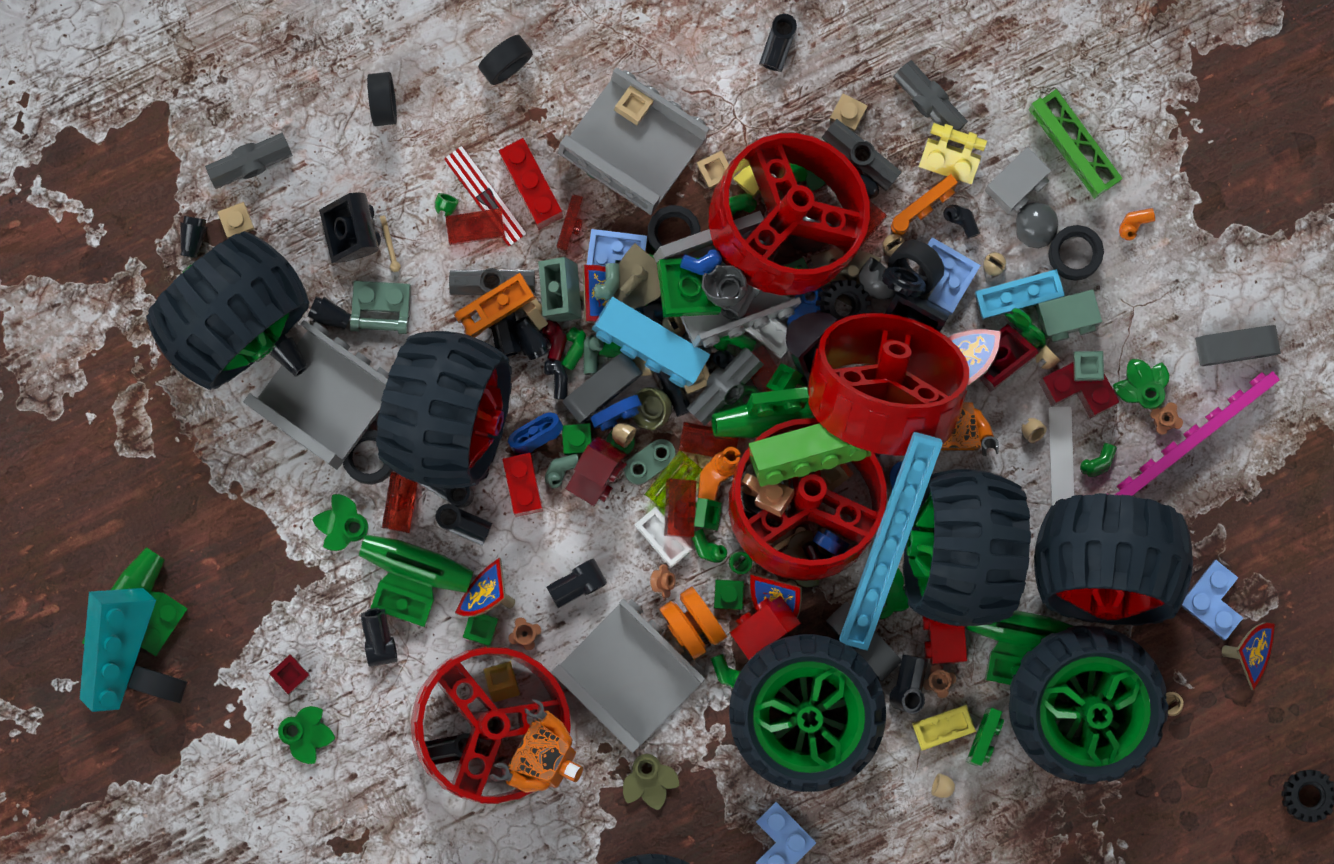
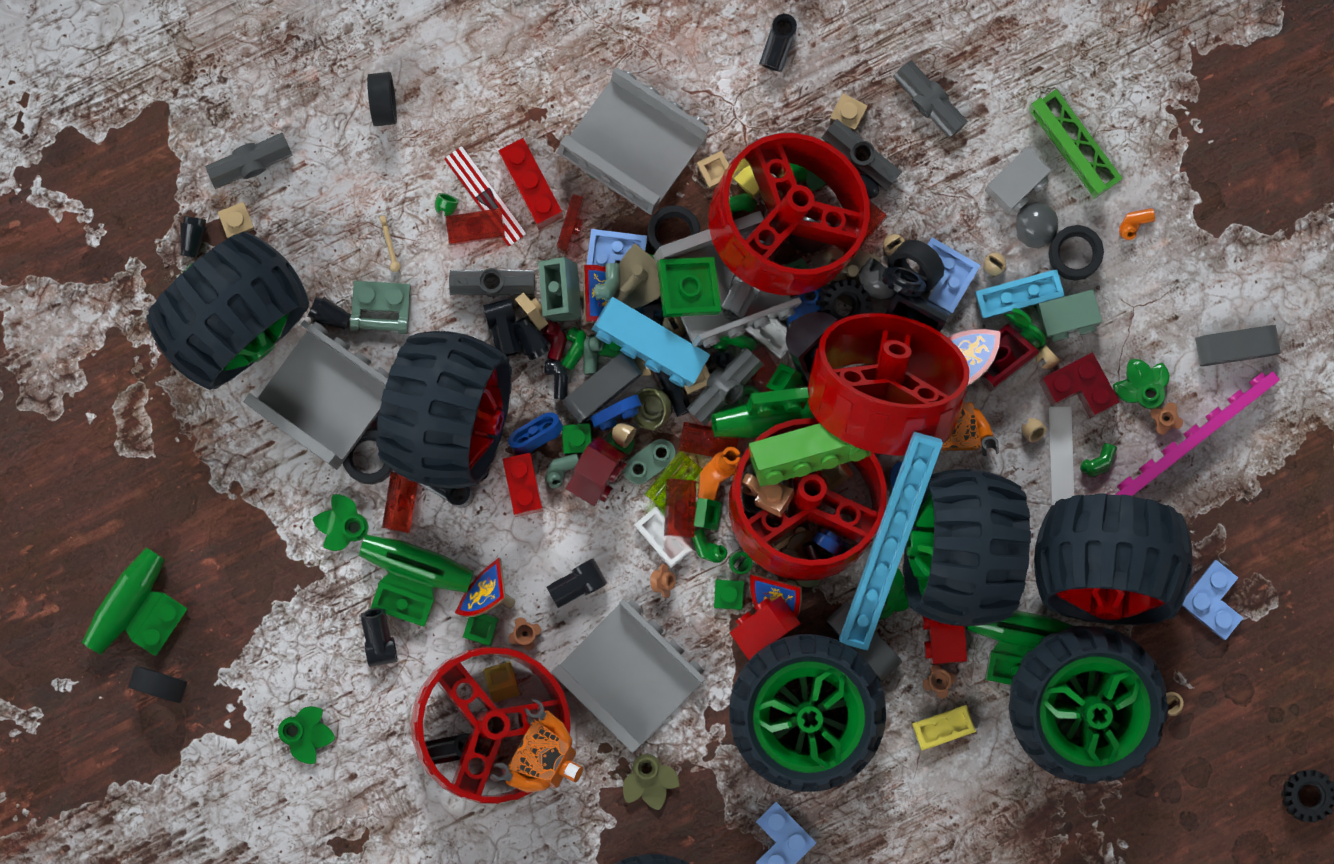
(112, 643): teal wedge -> none
(289, 355): black cone -> none
(289, 674): dark red plate -> none
(350, 228): black brick -> none
(466, 524): black piece -> none
(495, 305): orange plate -> none
(505, 59): black tyre -> none
(633, 105): tan plate -> none
(695, 621): orange wheel -> none
(703, 265): blue arm -> none
(725, 285): dark grey hair -> none
(725, 675): green arm -> none
(909, 681): black piece -> none
(922, 207): orange plate -> none
(942, 786): tan hinge -> none
(947, 159): light yellow plate -> none
(963, 217): black arm -> none
(990, 726): green plate -> none
(1088, 366): sand green tile -> none
(1253, 651): shield -> none

